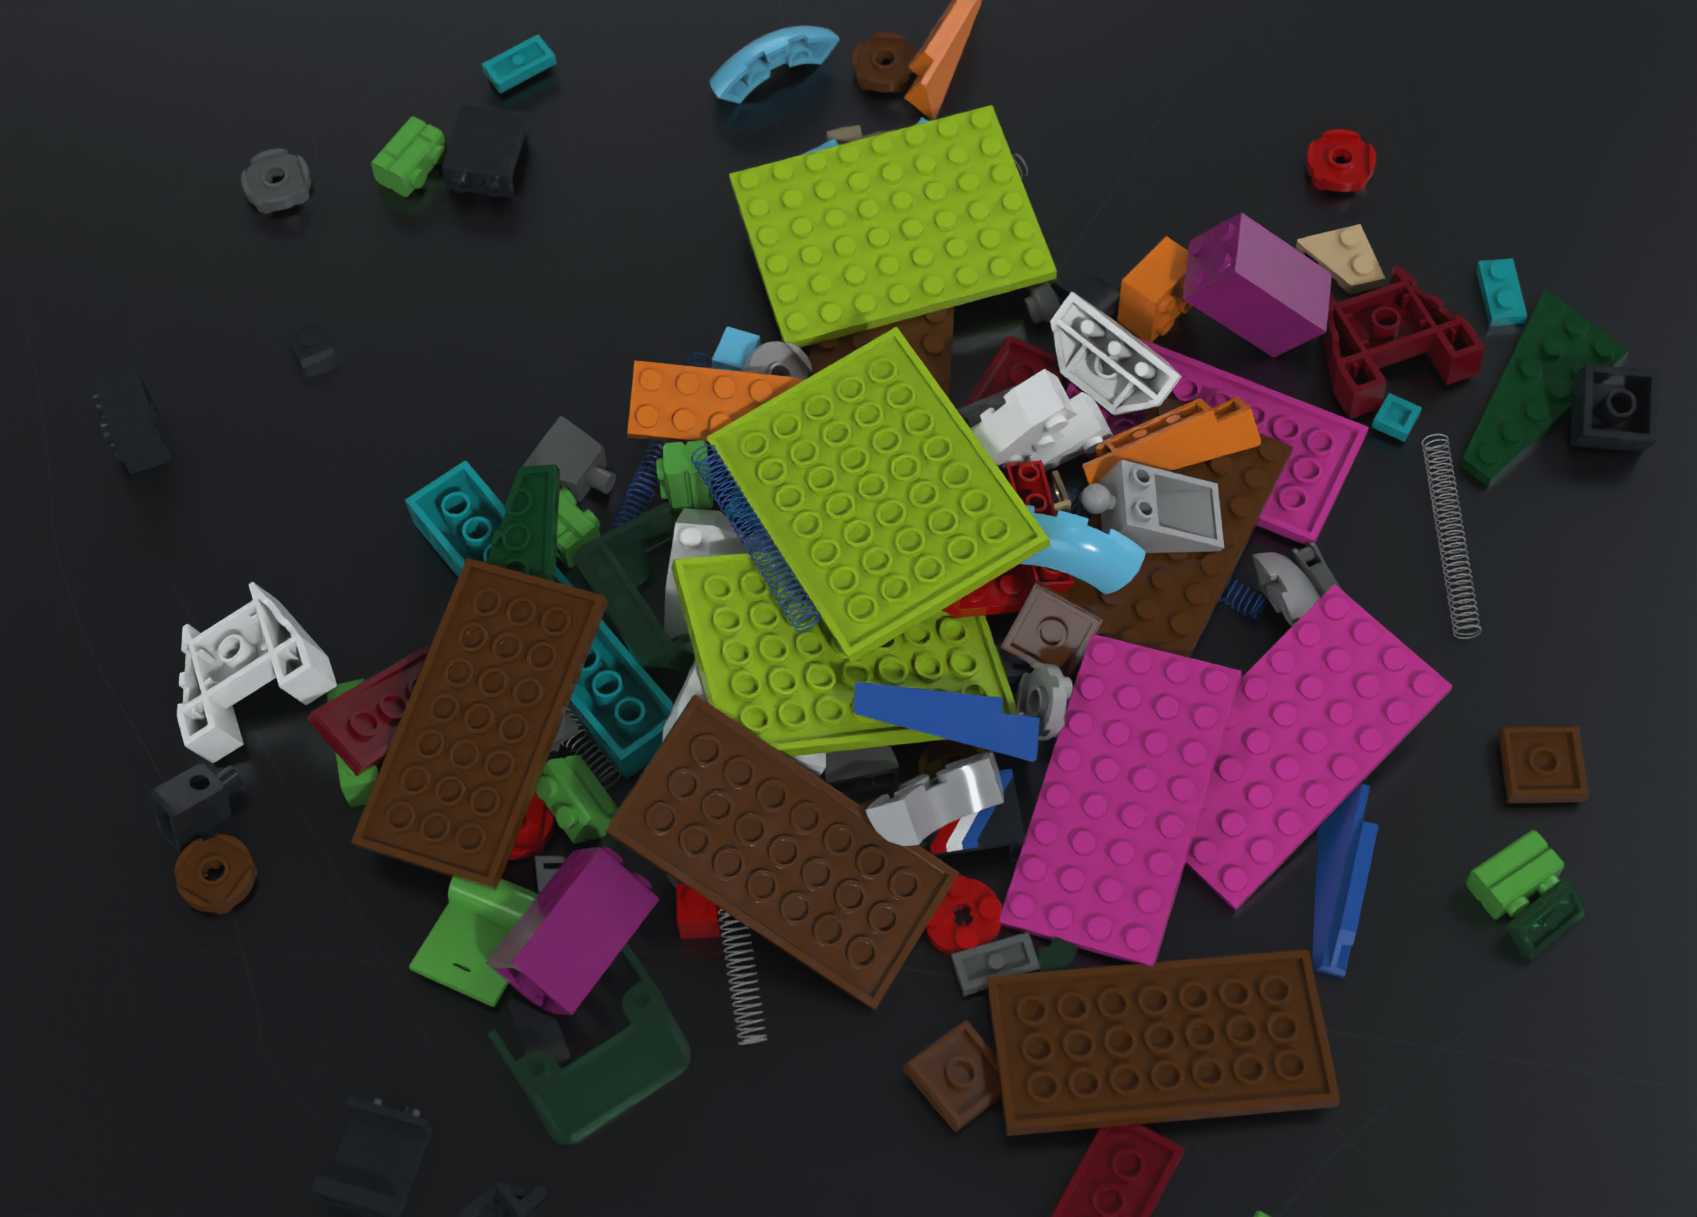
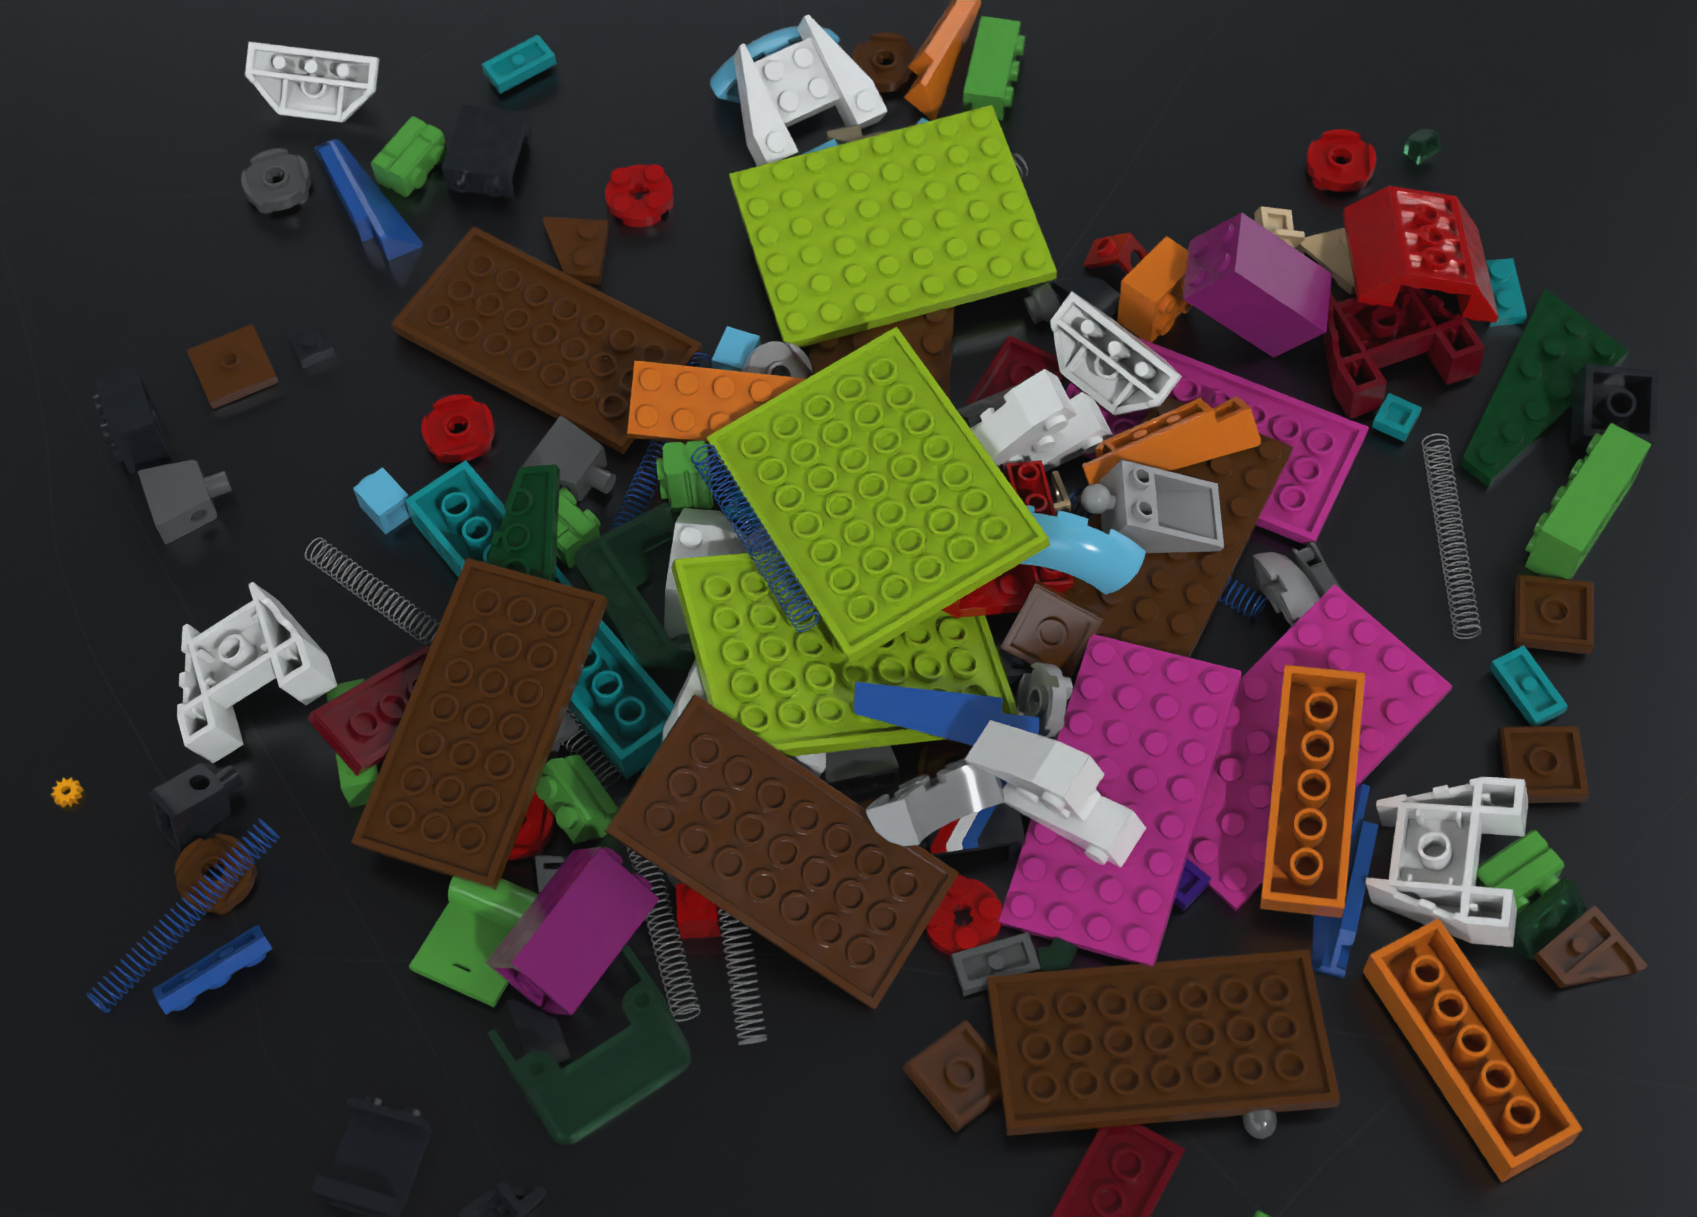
(71, 797): none -> light orange piece
(181, 497): none -> dark grey torso
(212, 970): none -> blue plate
(232, 366): none -> reddish brown plate
(272, 833): none -> blue piece
(311, 81): none -> white wedge
(365, 203): none -> blue wedge
(375, 585): none -> light grey piece
(382, 500): none -> medium azure brick
(463, 446): none -> red plate
(539, 334): none -> reddish brown plate
(579, 246): none -> reddish brown wing
(635, 179): none -> red plate
(663, 944): none -> light grey piece
(797, 86): none -> white wedge
(993, 65): none -> bright green brick
(1057, 790): none -> white wedge
(1114, 250): none -> red bracket
(1191, 885): none -> dark purple plate
(1260, 1123): none -> dark grey hinge
(1280, 224): none -> tan bracket
(1313, 791): none -> orange brick
(1418, 243): none -> red slope
(1422, 145): none -> clear green piece
(1439, 857): none -> white wedge
(1471, 1050): none -> orange brick
(1528, 686): none -> teal plate
(1554, 614): none -> reddish brown plate
(1585, 503): none -> bright green brick
(1588, 952): none -> reddish brown wing

